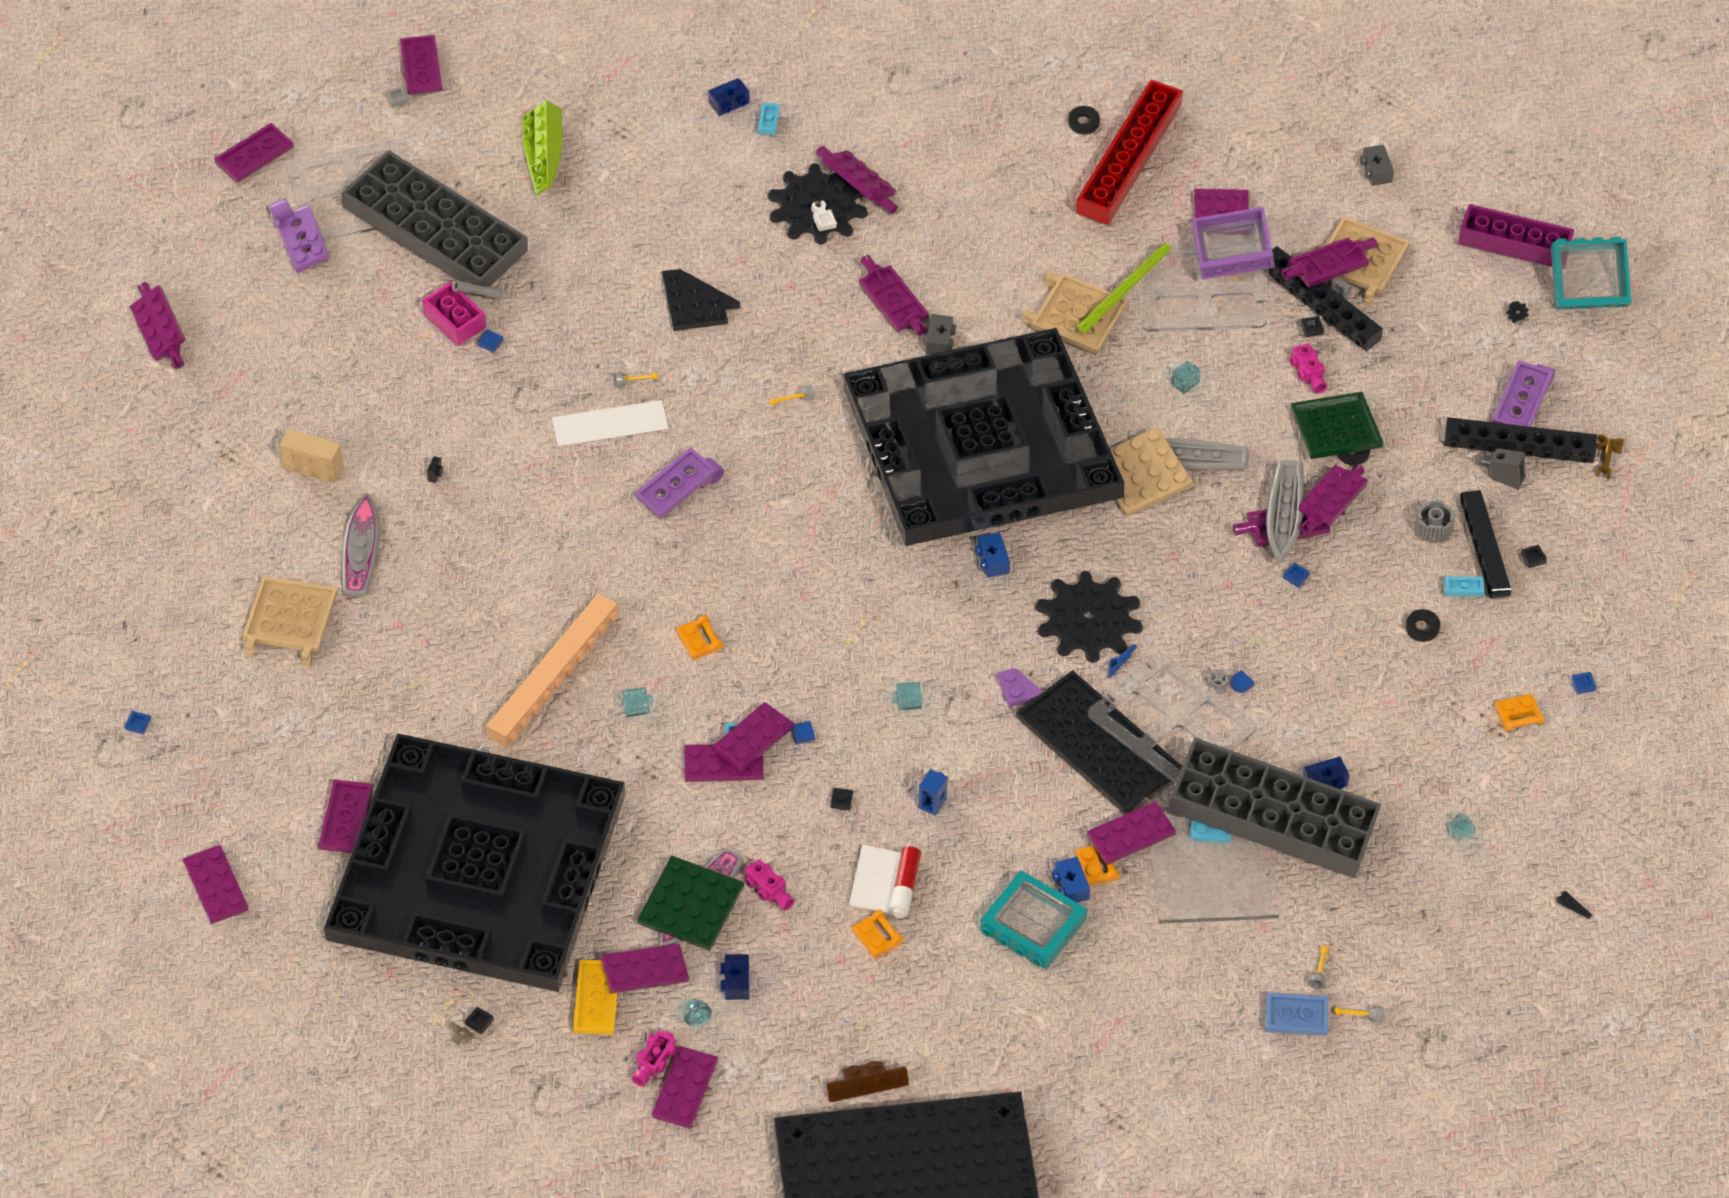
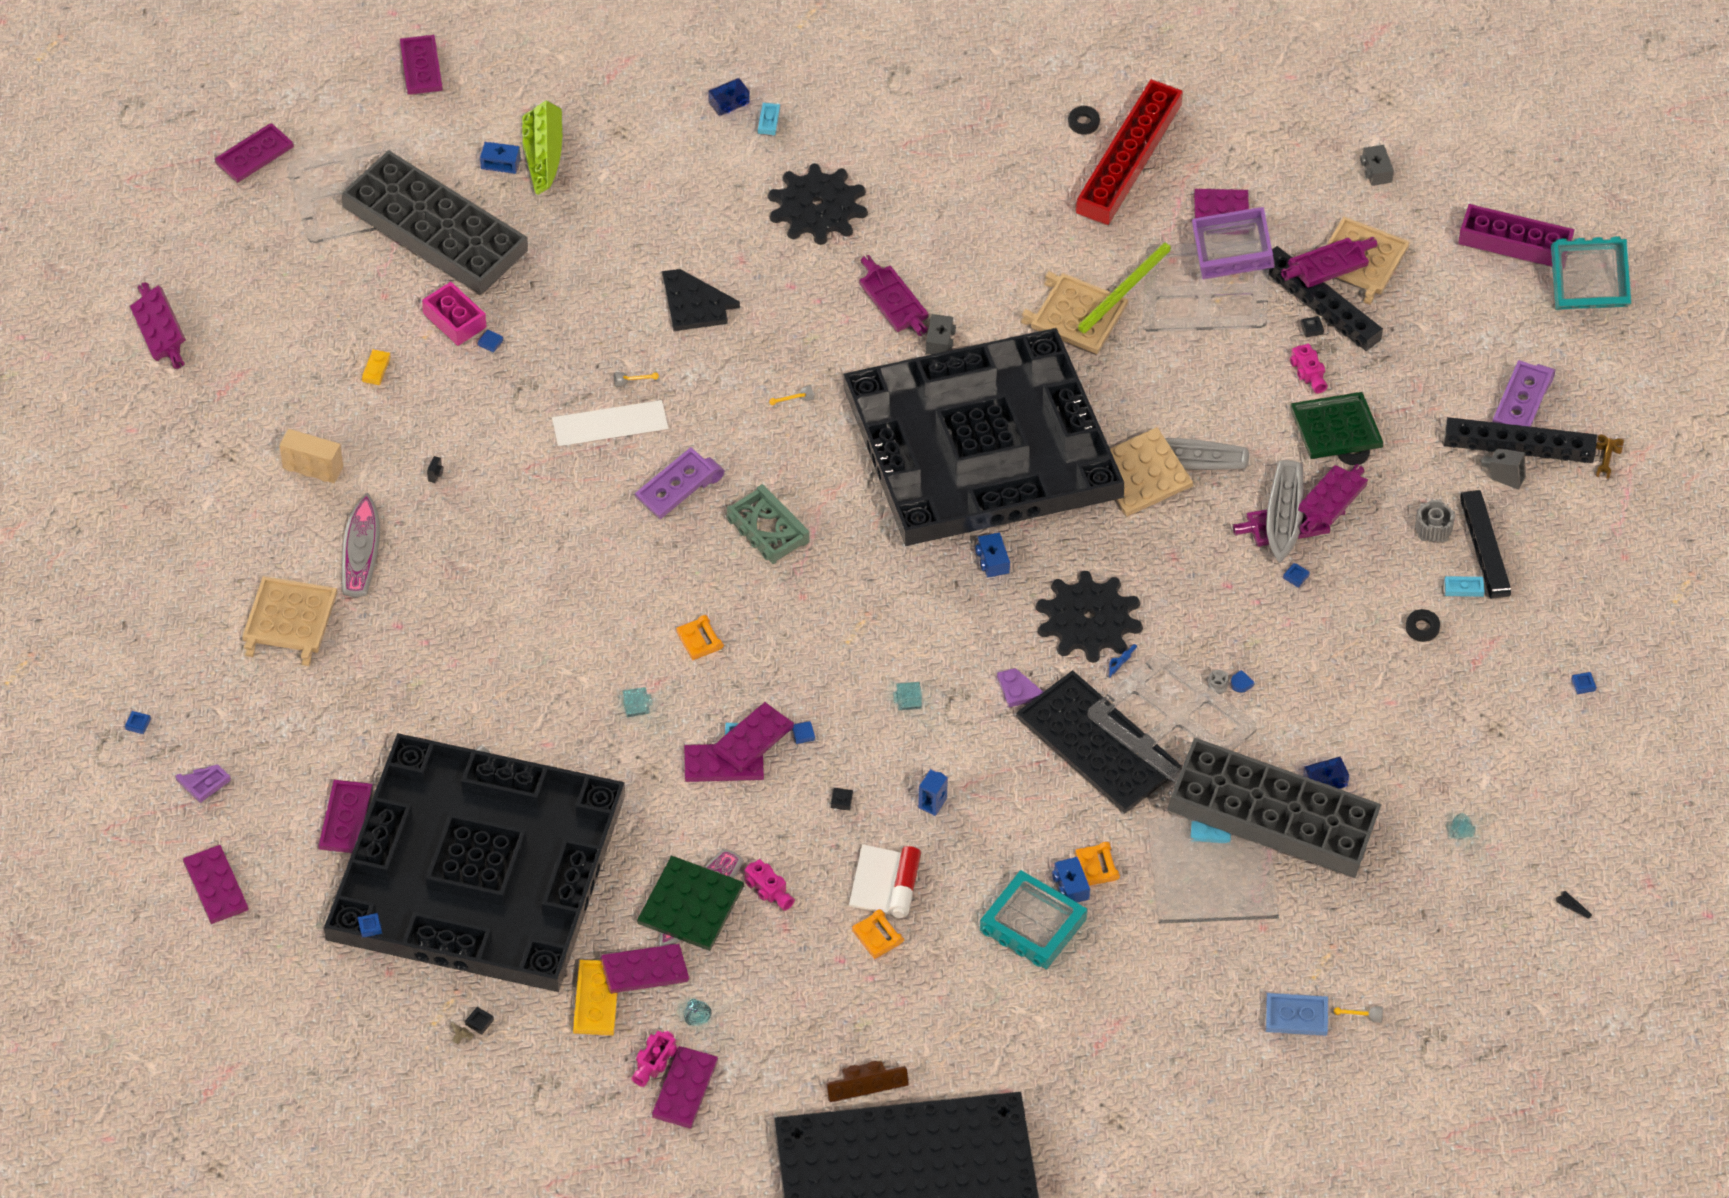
(204, 781): none -> medium lavender wing
(285, 220): medium lavender hinge -> none
(369, 925): none -> blue tile
(376, 367): none -> yellow plate
(397, 96): light grey plate -> none
(465, 287): light grey piece -> none
(500, 157): none -> blue brick
(552, 670): light nougat brick -> none
(736, 977): clear blue brick -> none
(762, 539): none -> sand green fence
(823, 218): white plate -> none
(860, 177): magenta plate -> none
(1131, 833): magenta plate -> none
(1185, 377): clear light blue brick -> none
(1318, 980): light grey hinge -> none
(1341, 287): light grey plate -> none
(1512, 312): black animal -> none
(1516, 708): light orange plate -> none
(1533, 556): black plate -> none

